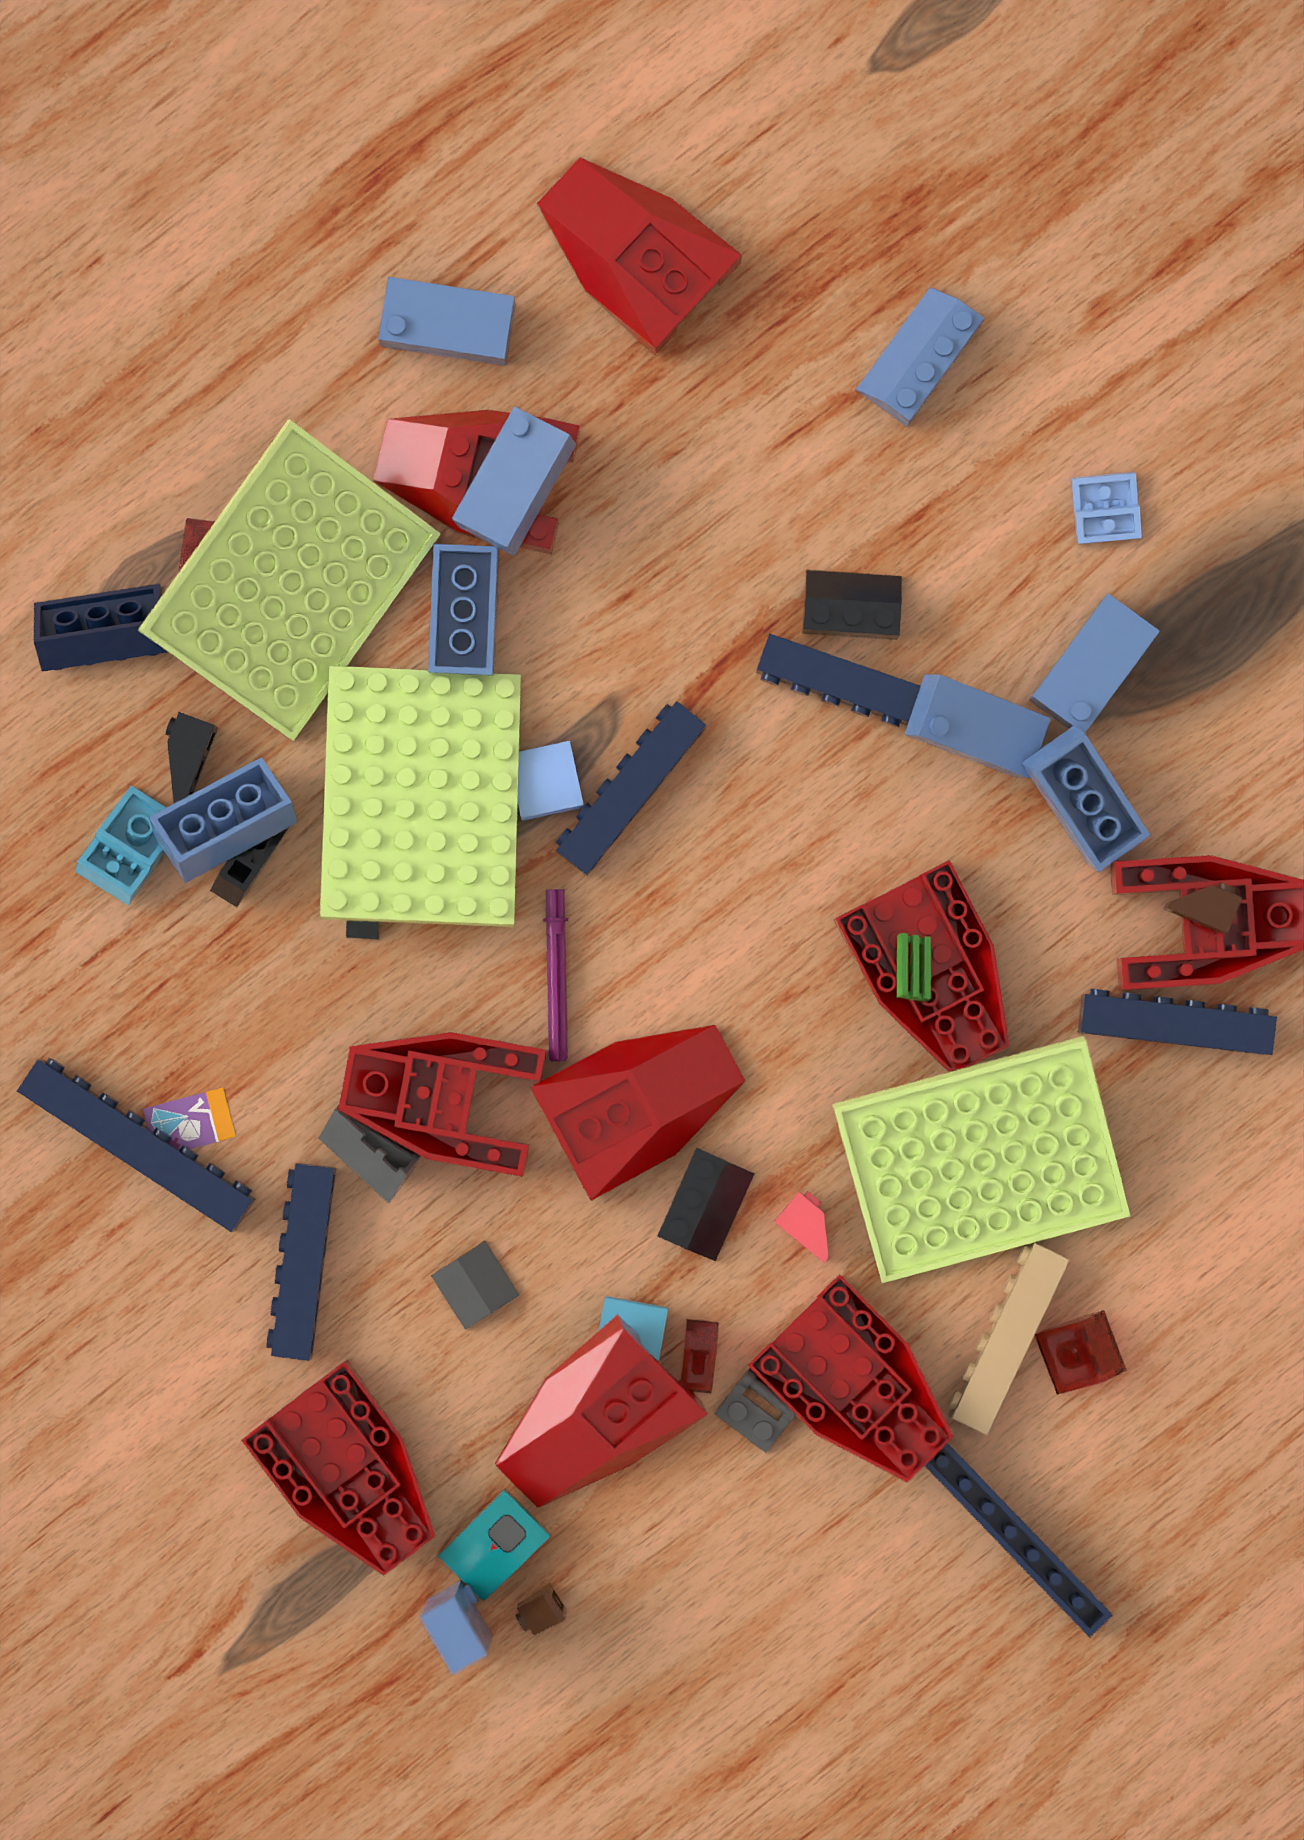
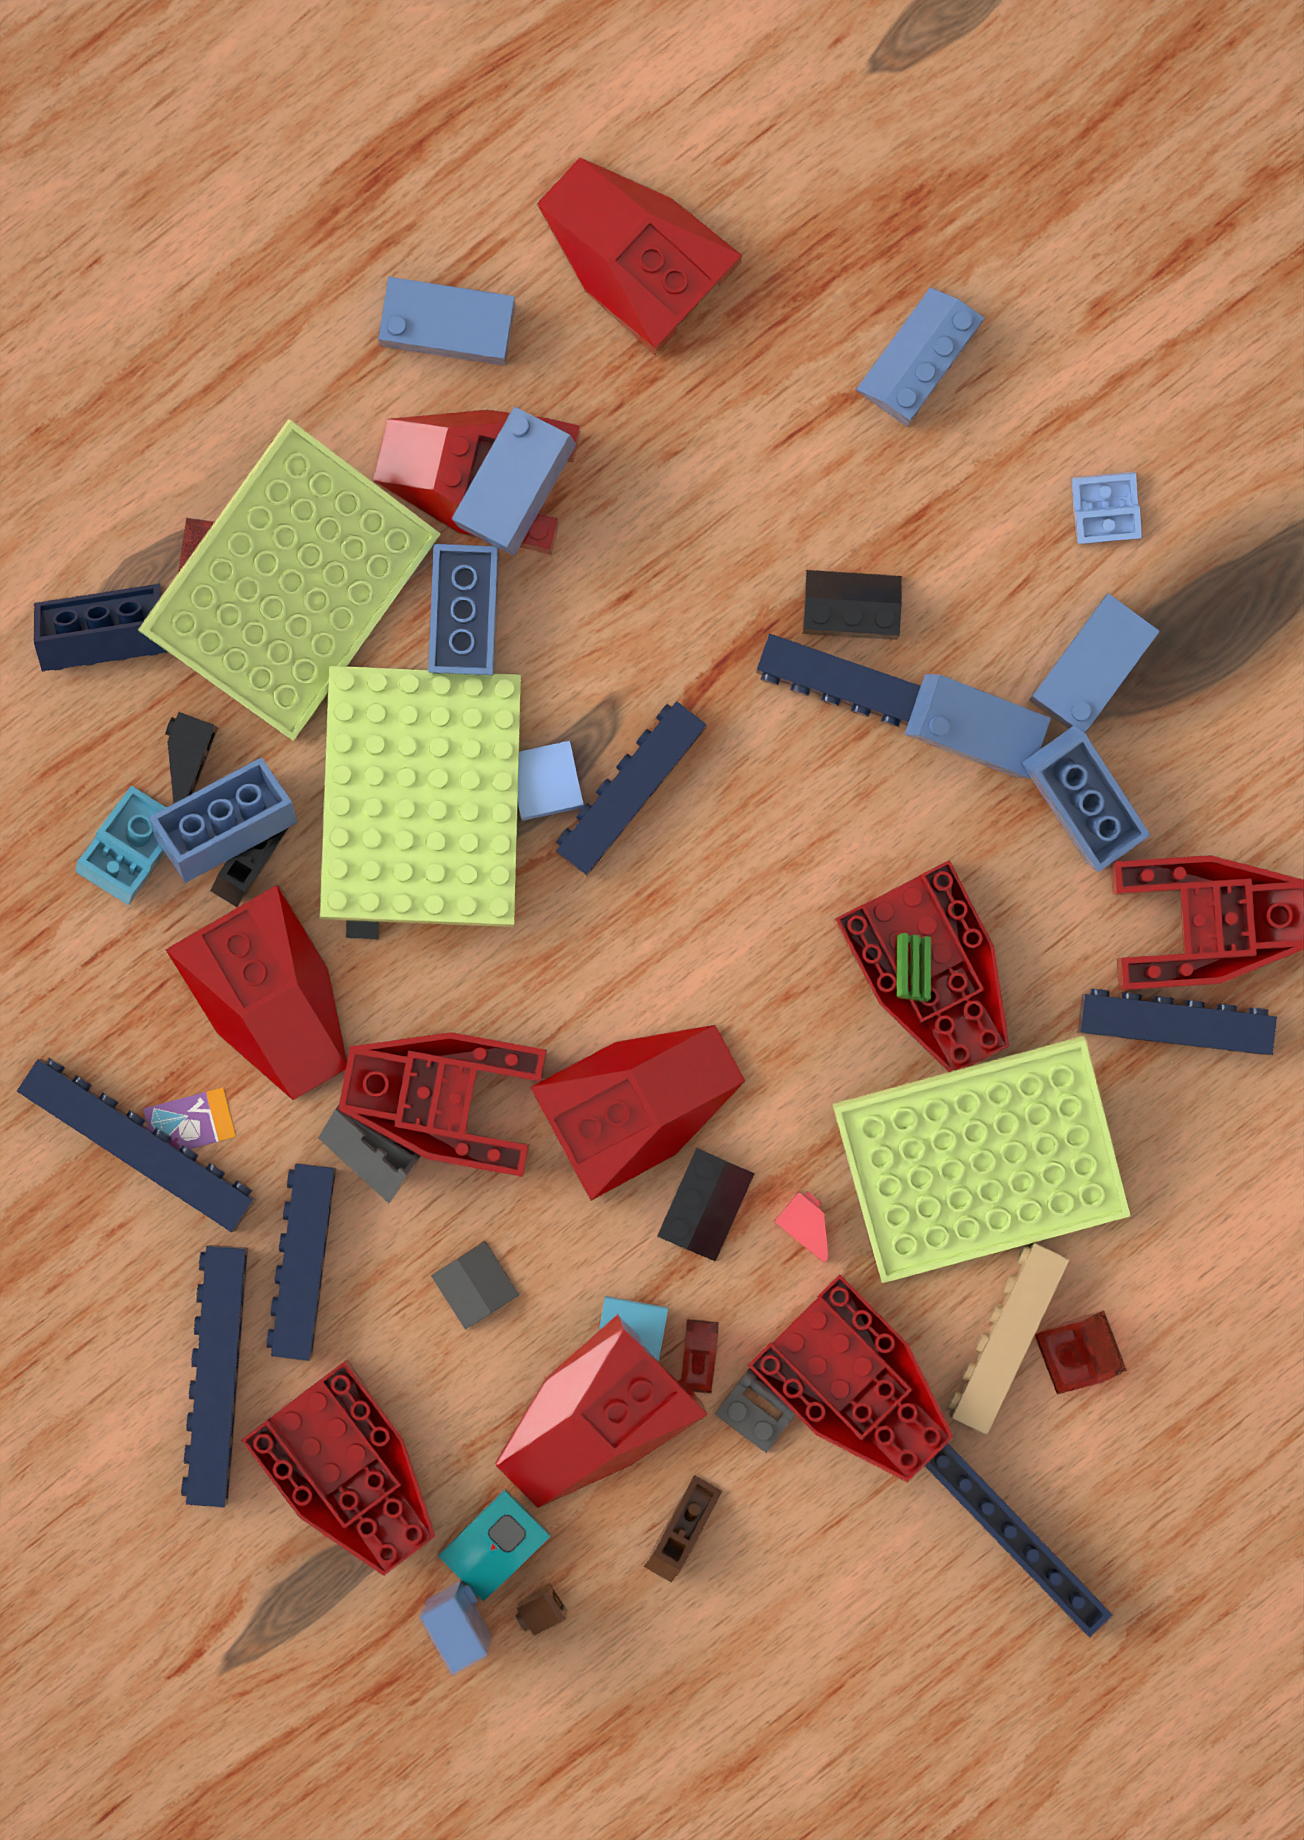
(216, 1376): none -> dark blue brick
(266, 992): none -> red wedge
(556, 974): magenta axle -> none
(683, 1529): none -> reddish brown slope
(1209, 907): reddish brown slope -> none

